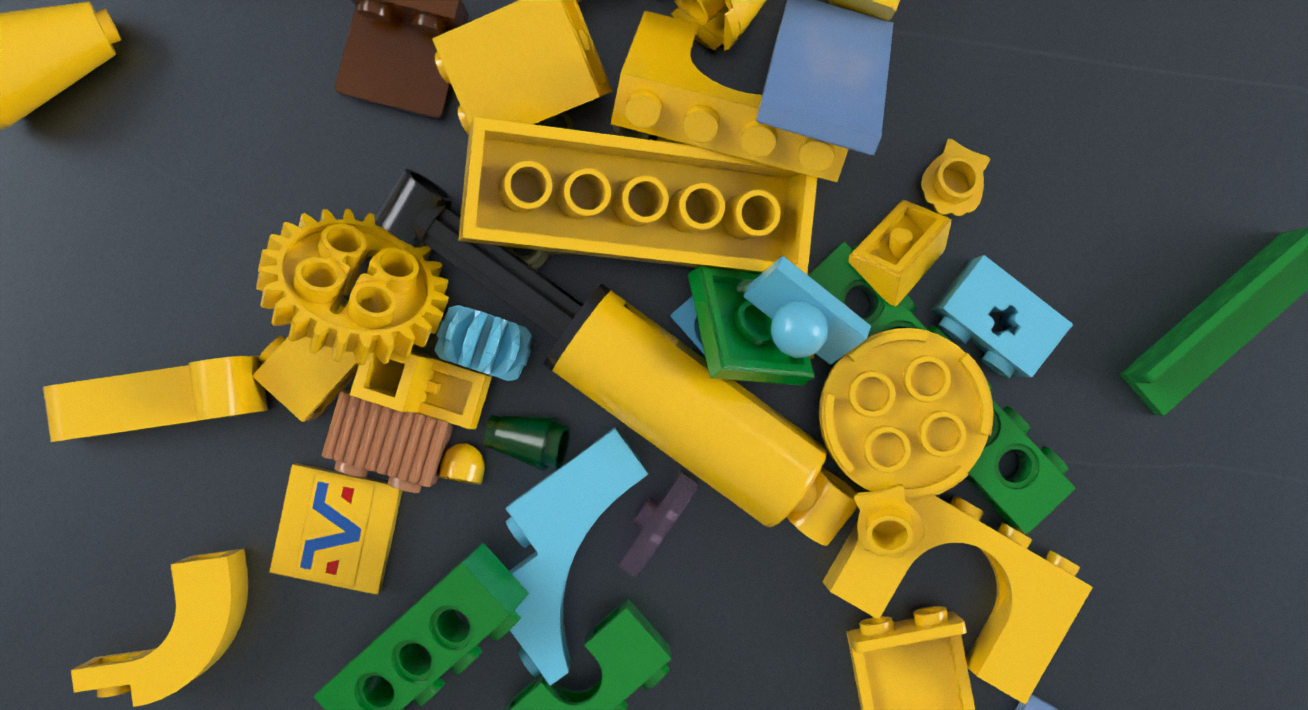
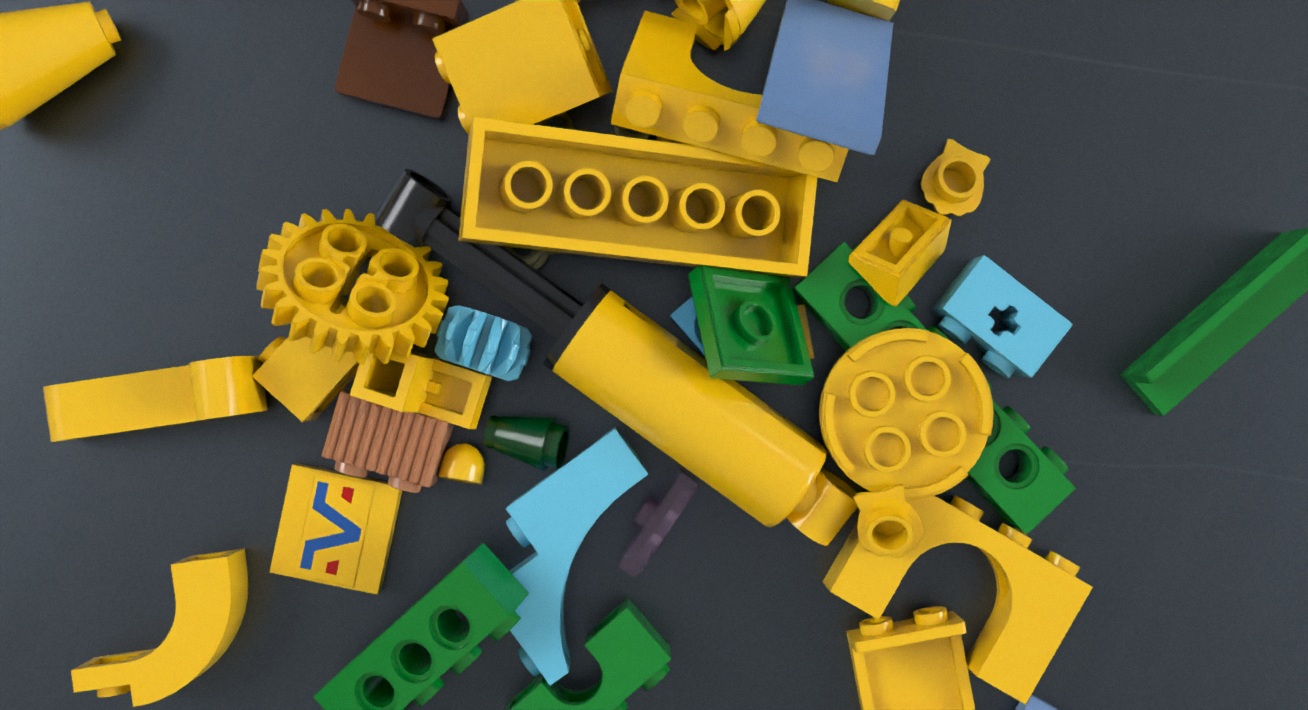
(805, 314): medium azure tile -> none

